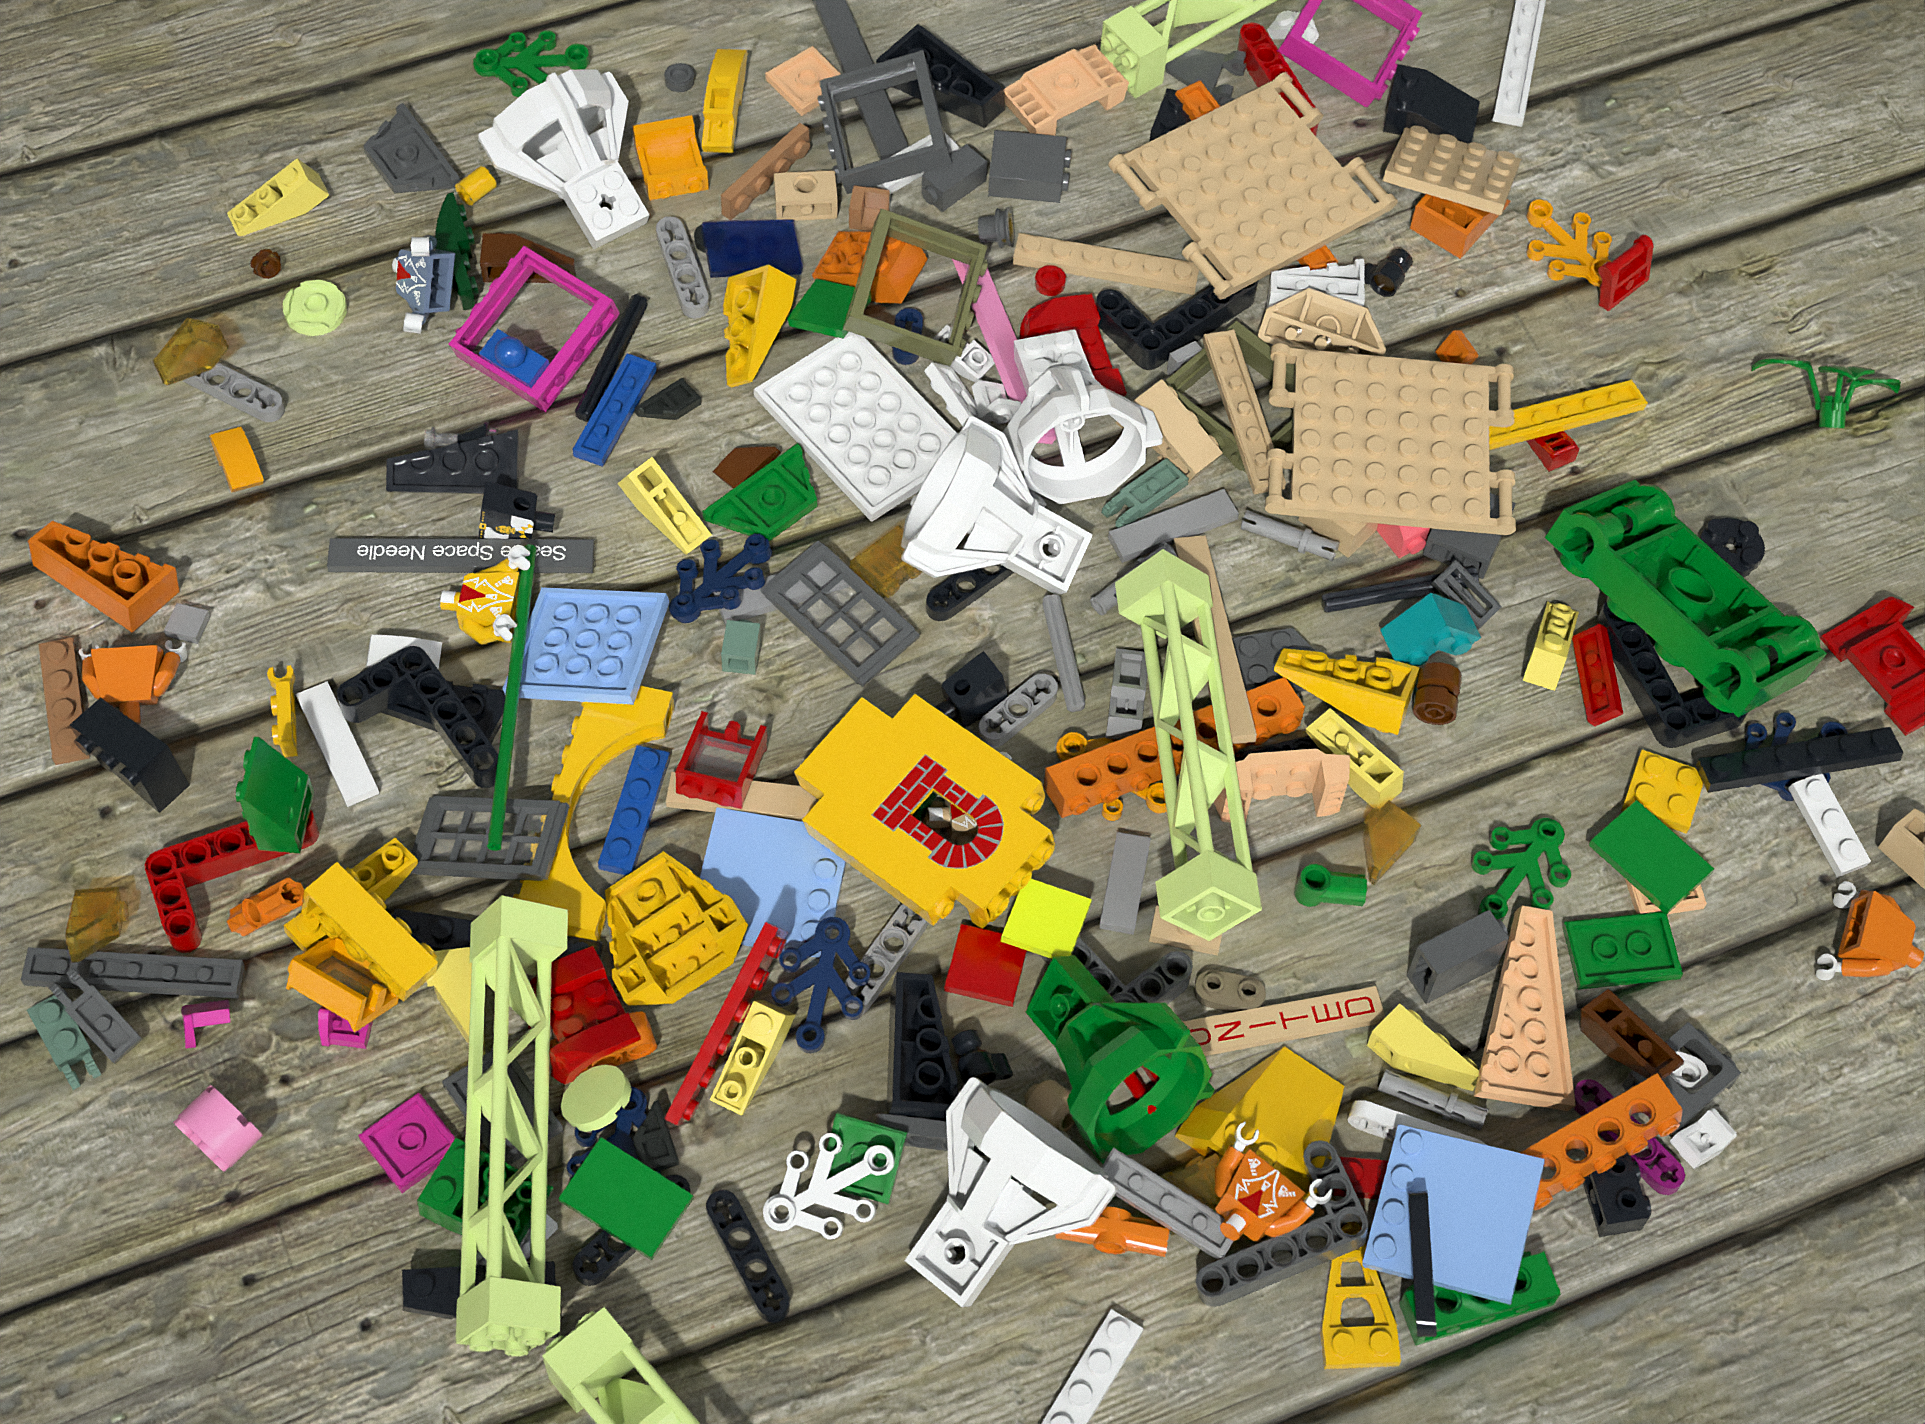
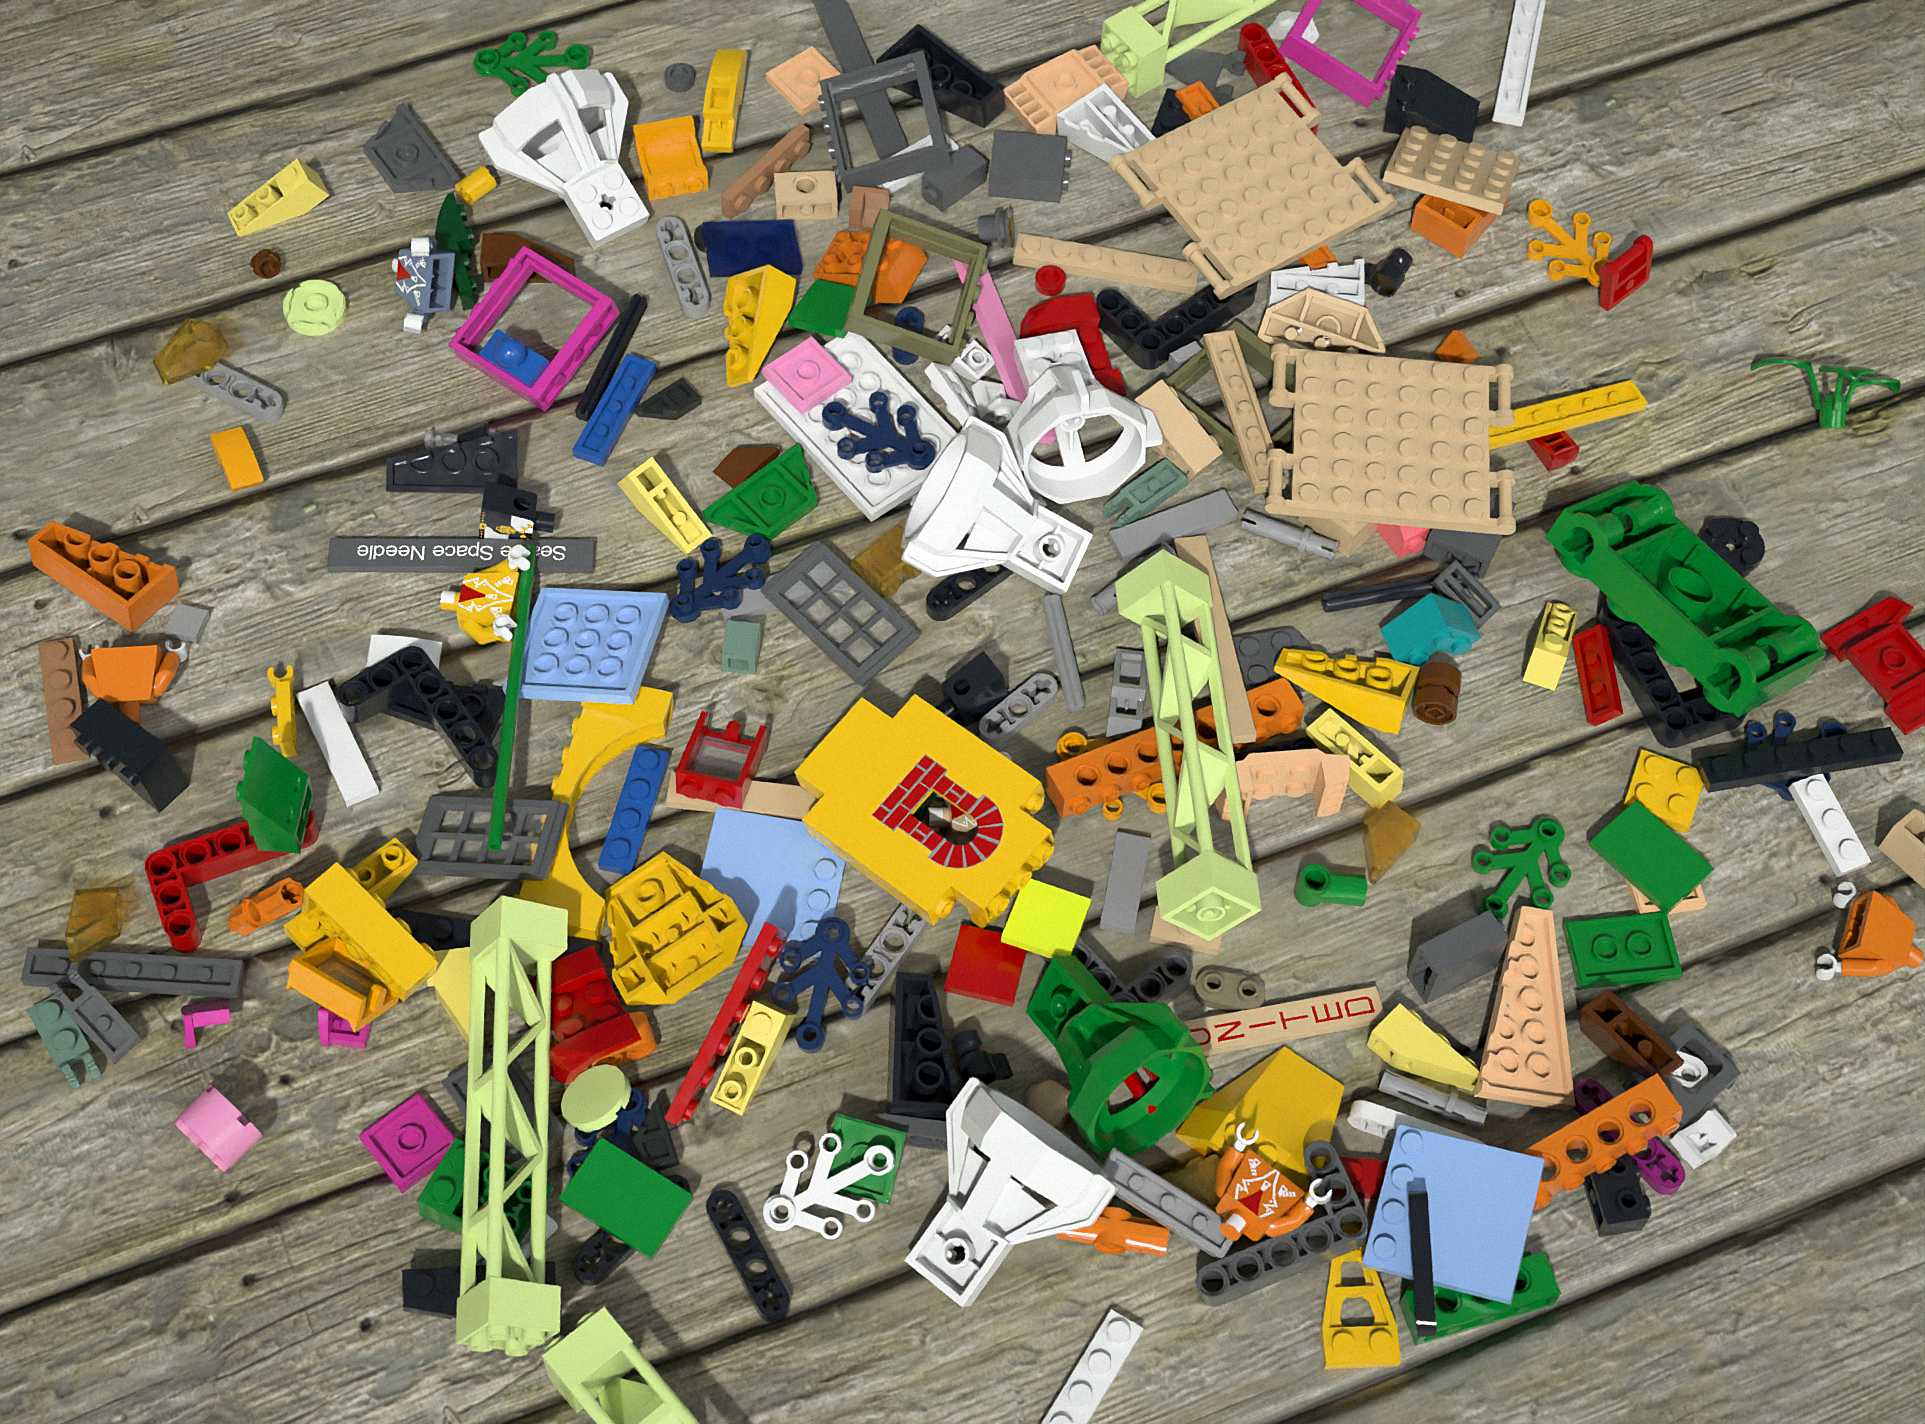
(806, 375): none -> bright pink tile
(880, 437): none -> dark blue plant
(1102, 125): none -> white wedge

